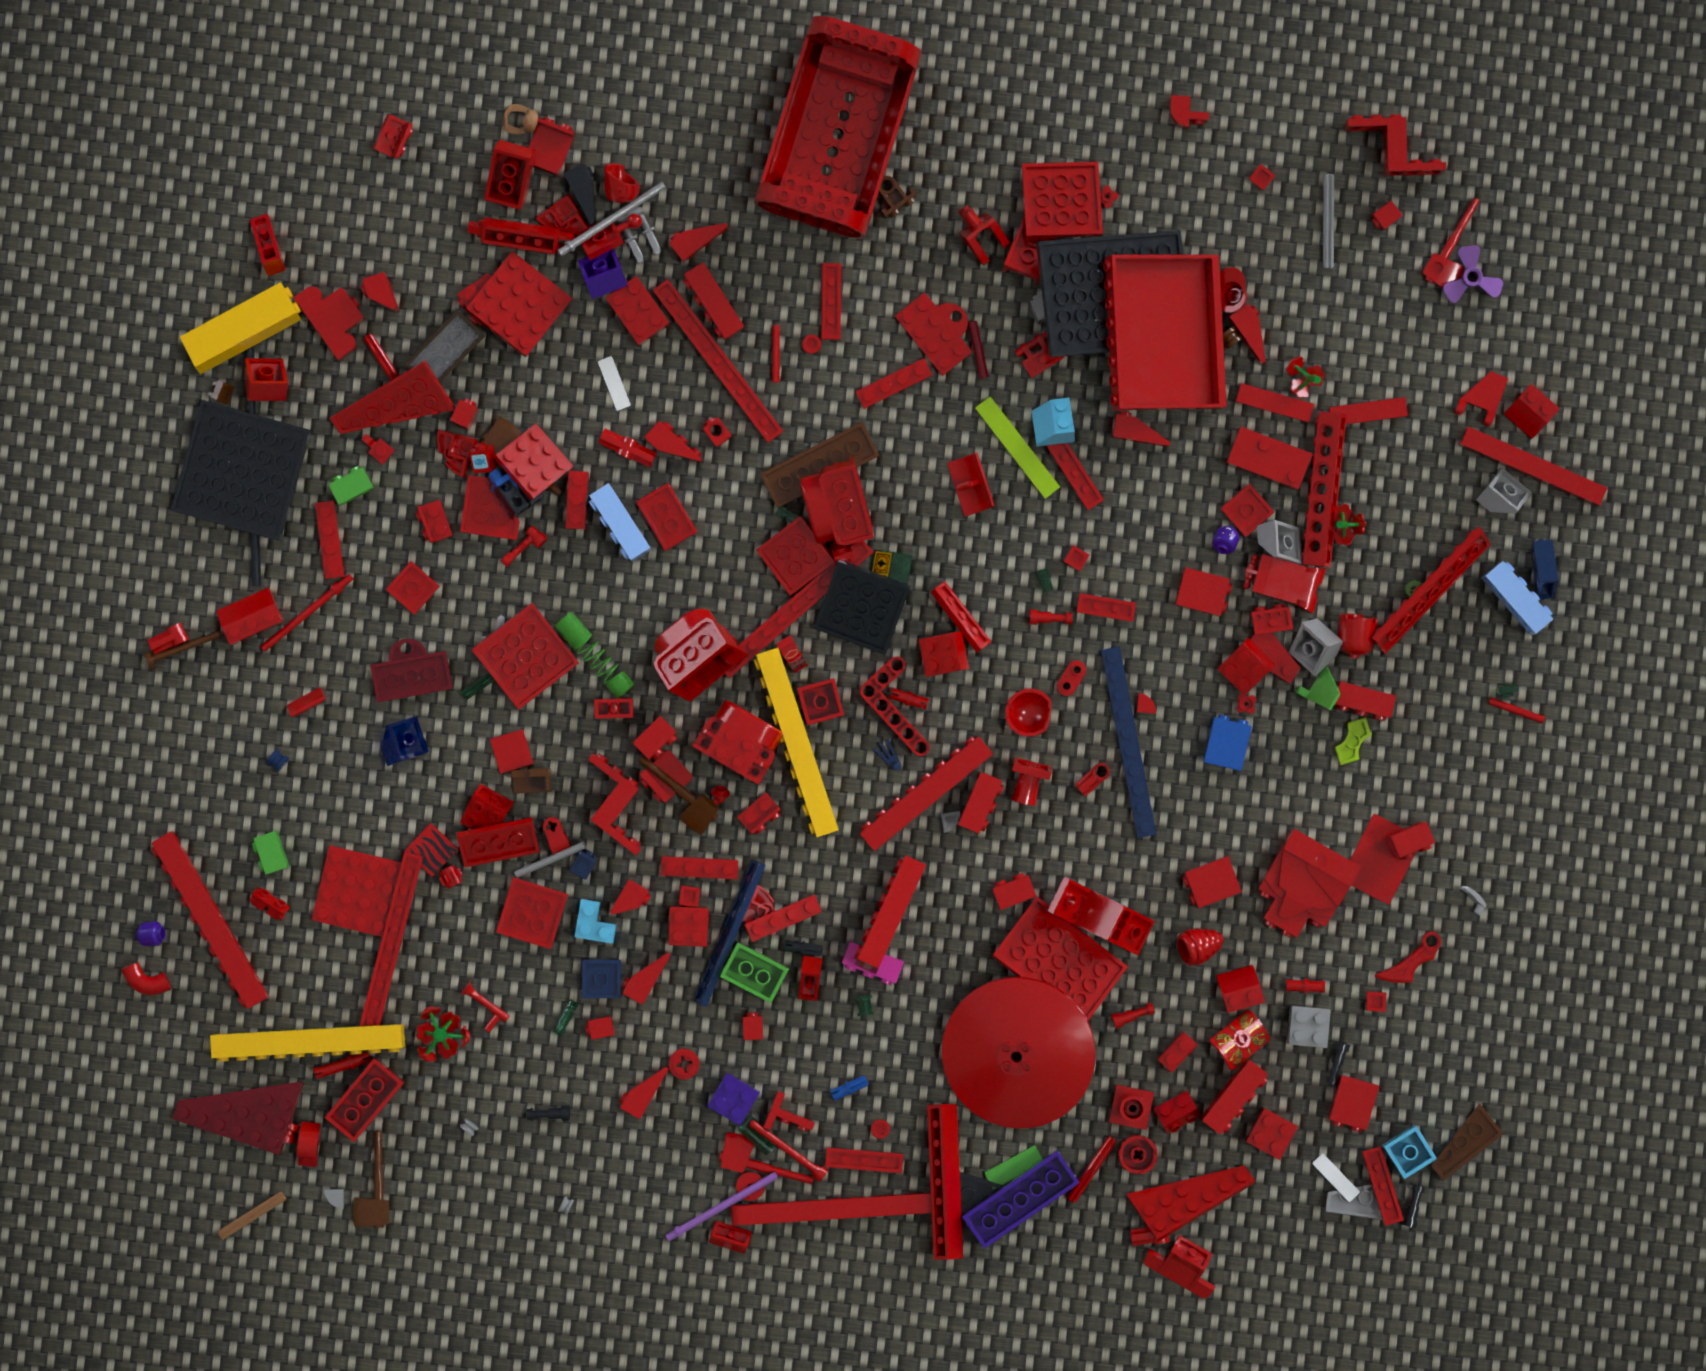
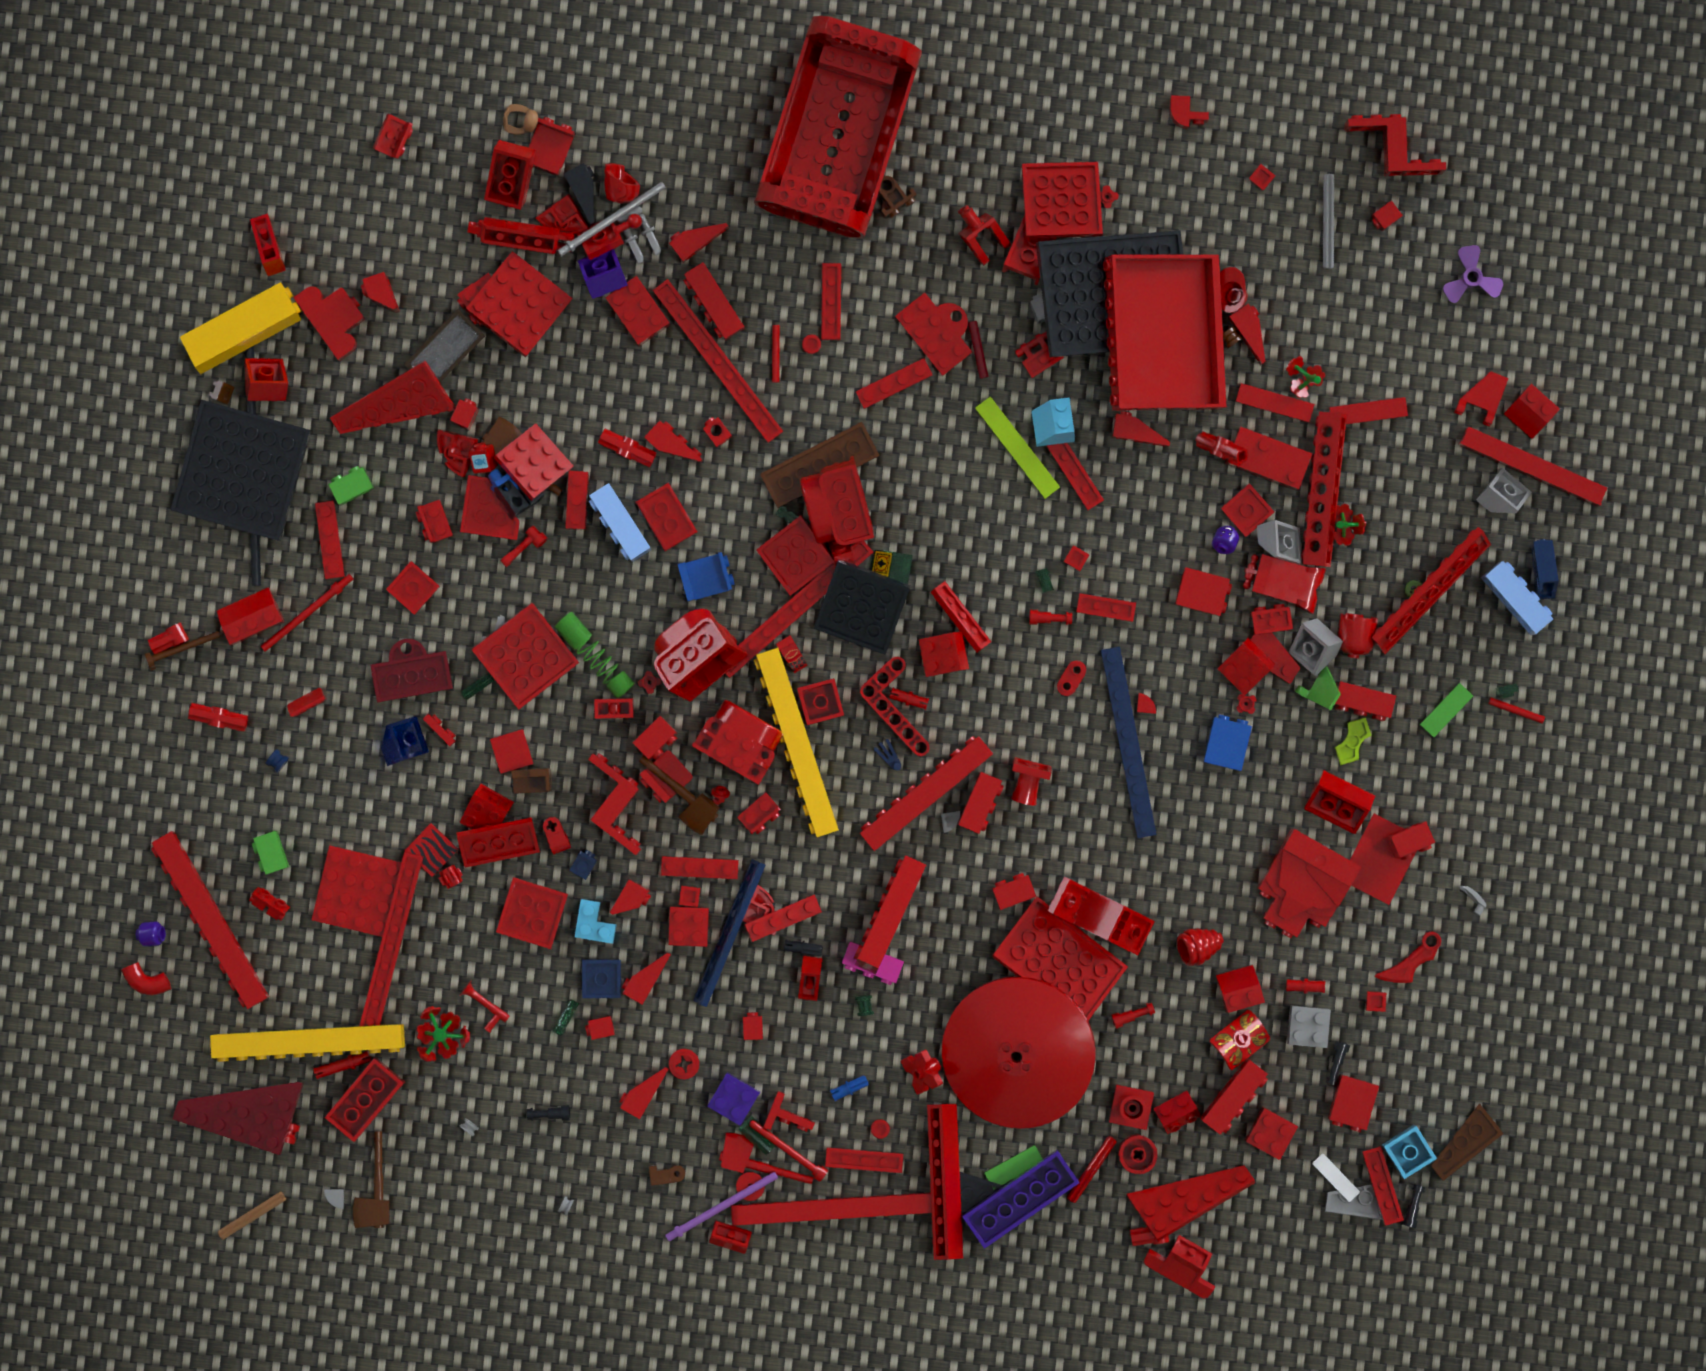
(218, 717): none -> red piece
(308, 1144): red brick -> none
(379, 450): red plate -> none
(381, 356): red axle -> none
(434, 722): none -> red plate
(550, 859): light grey bar -> none
(614, 383): white sticker -> none
(649, 677): none -> red plate
(665, 1176): none -> reddish brown leg
(706, 577): none -> blue panel
(754, 972): bright green brick -> none
(924, 1071): none -> red plant
(971, 484): red shield -> none
(1028, 712): red cylinder -> none
(1091, 779): red piece -> none
(1177, 1051): red brick -> none
(1211, 882): red brick -> none
(1221, 447): none -> red piece
(1339, 802): none -> red slope
(1441, 269): red piece -> none
(1446, 710): none -> bright green tile

